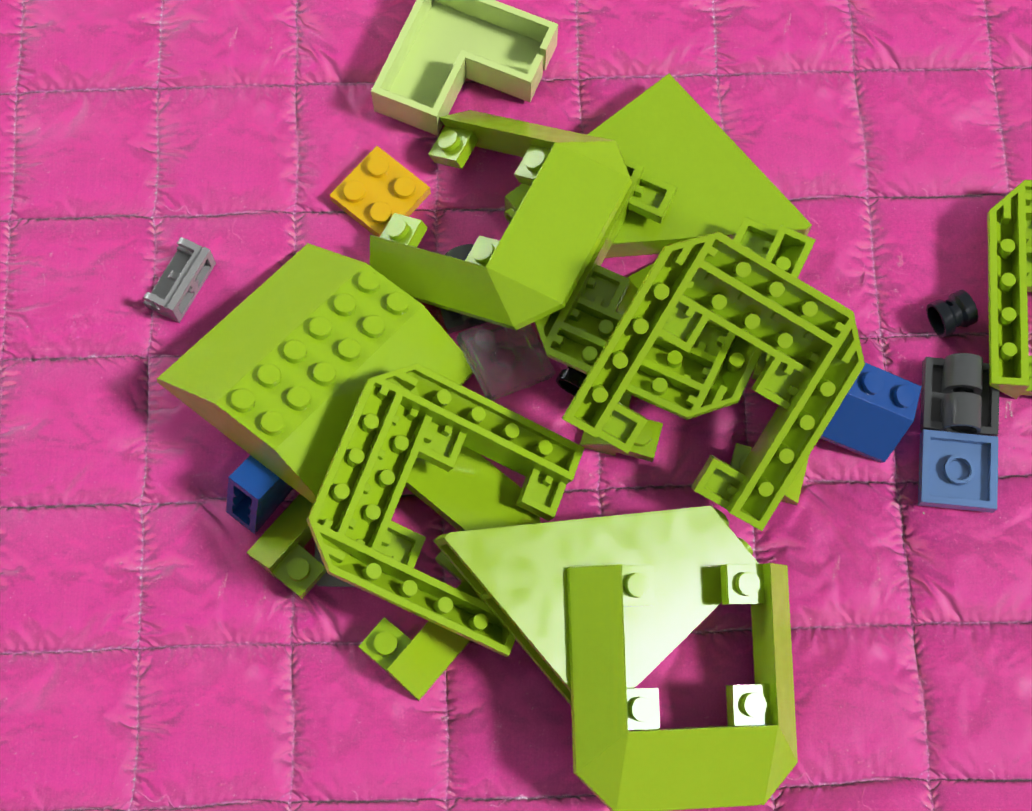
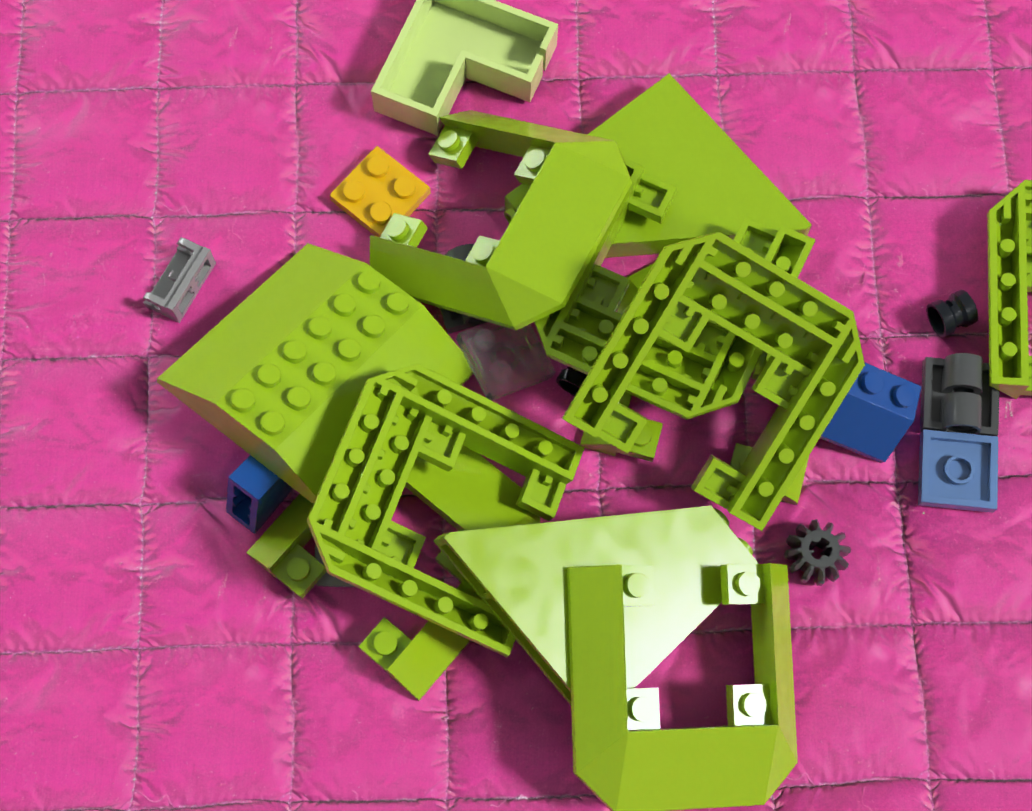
(832, 553): none -> dark grey gear

